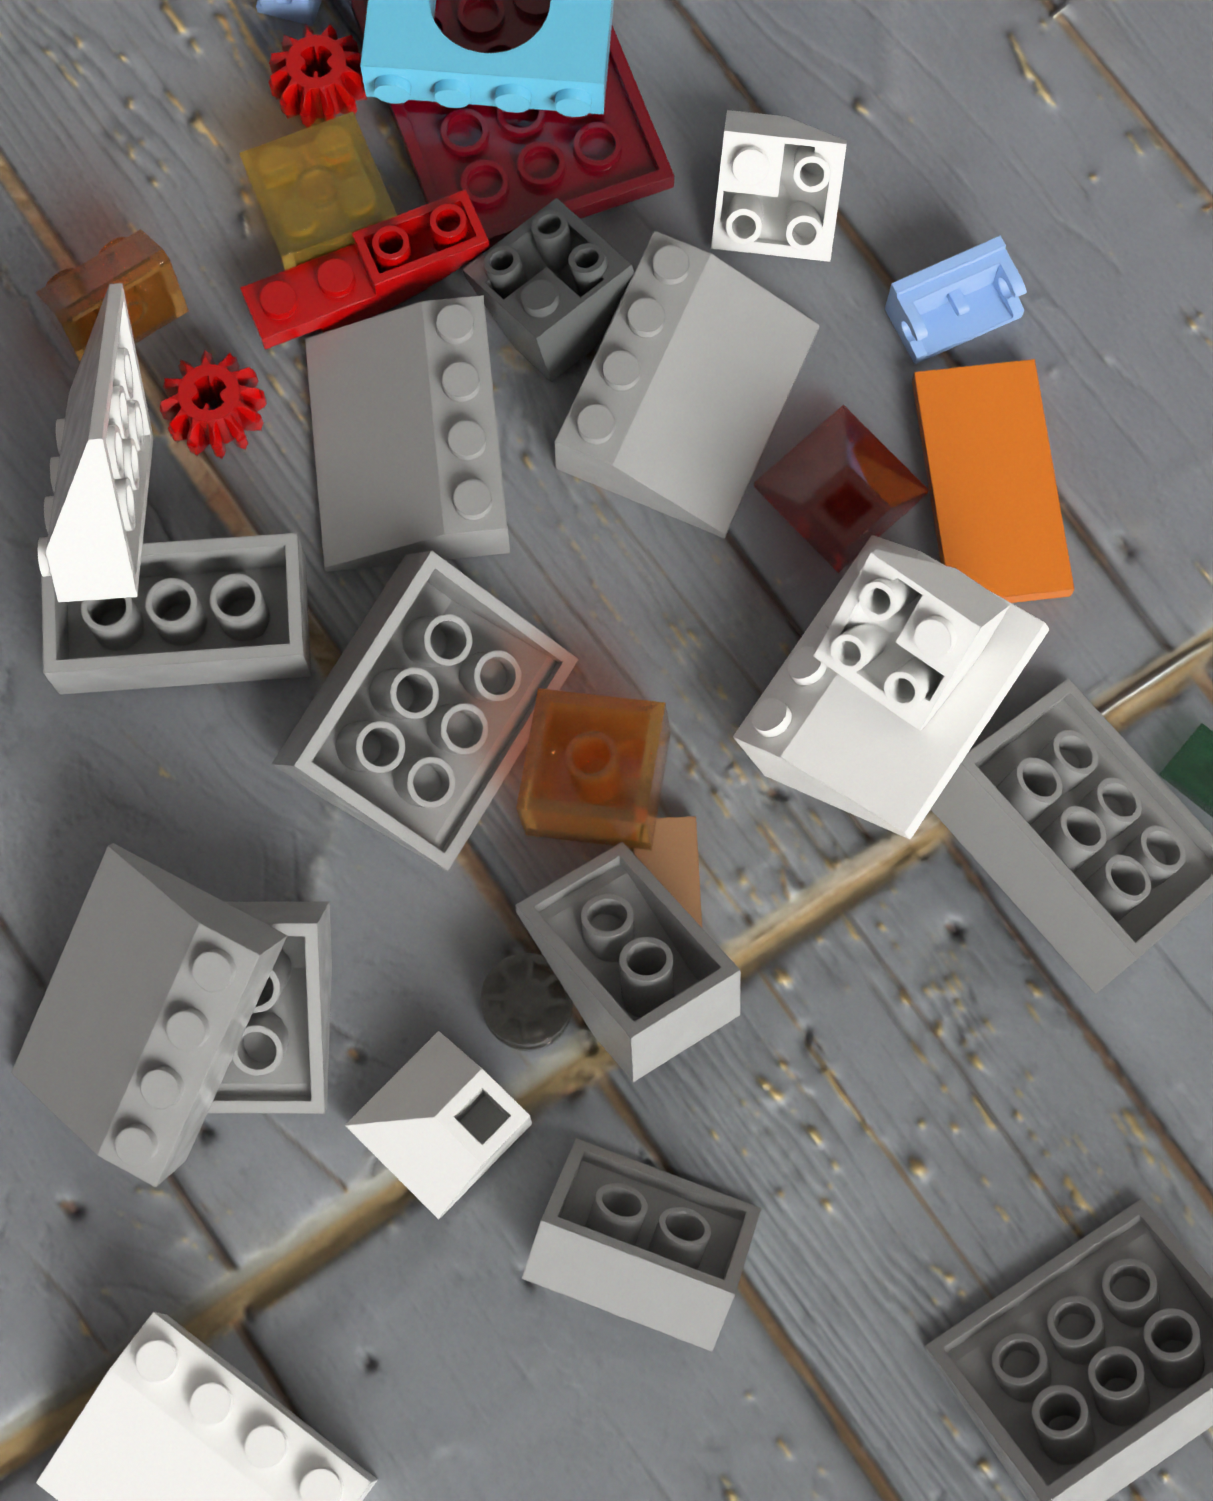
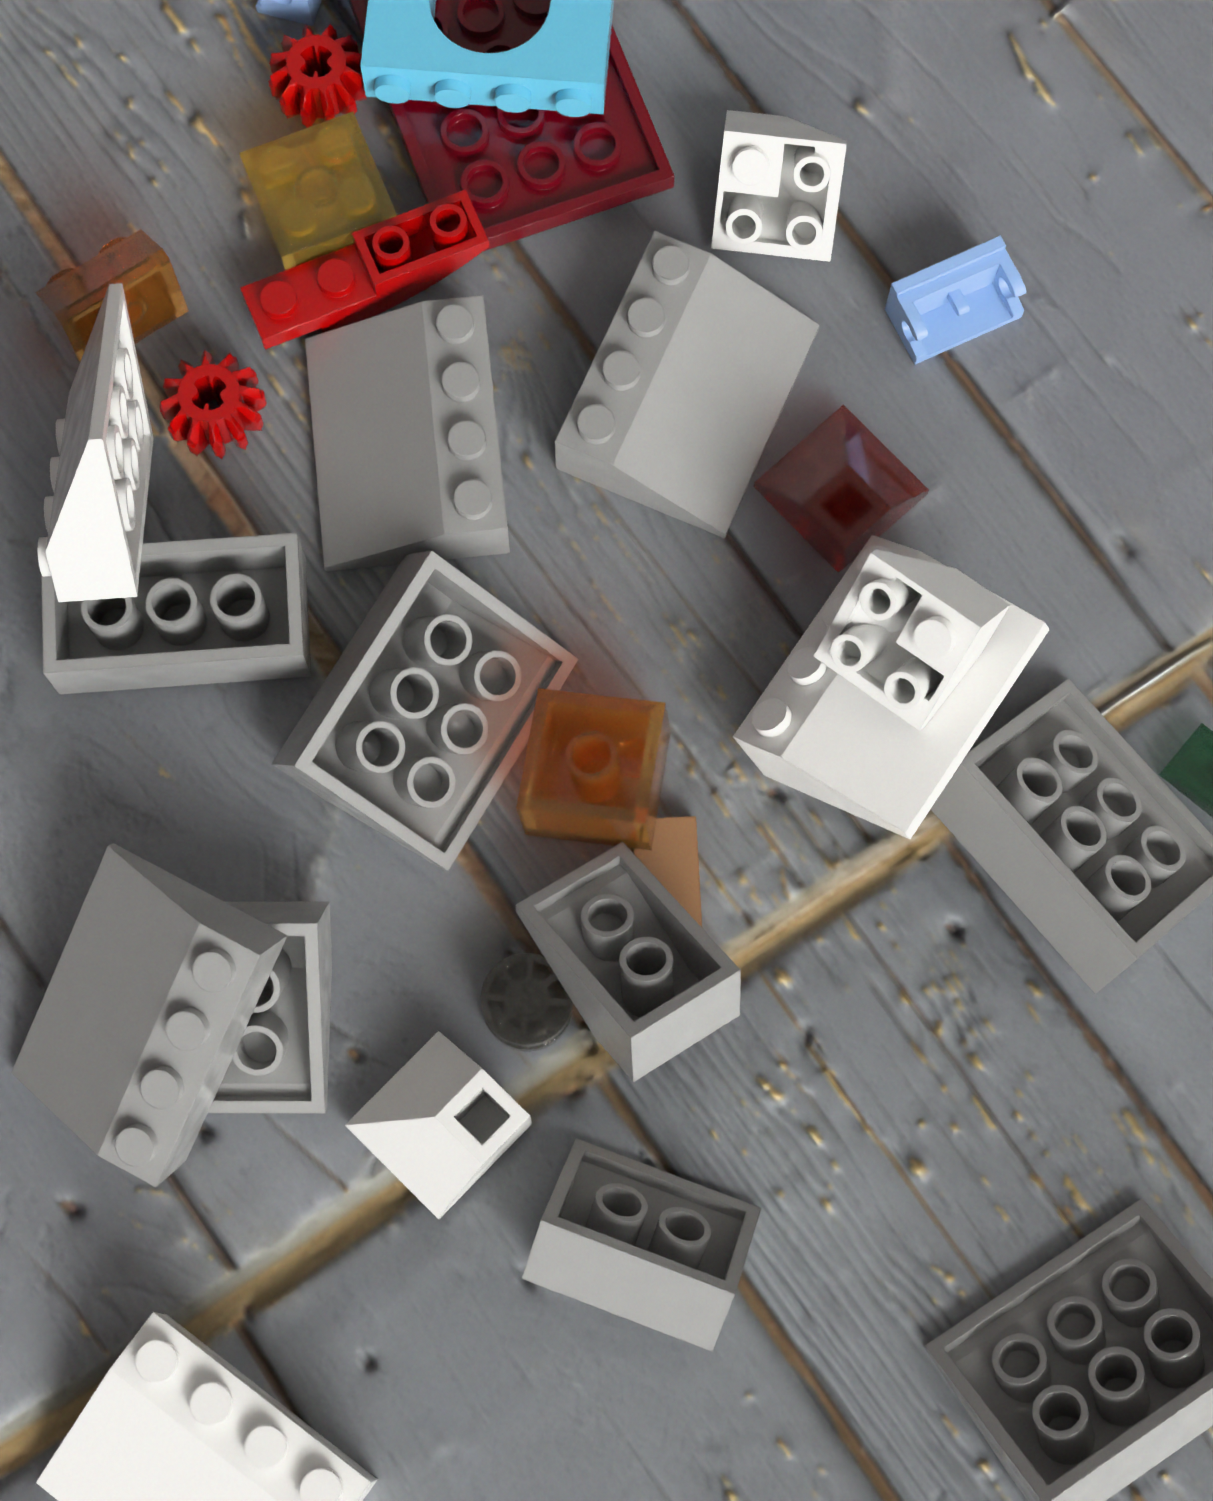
(551, 287): dark grey slope -> none
(993, 478): orange tile -> none

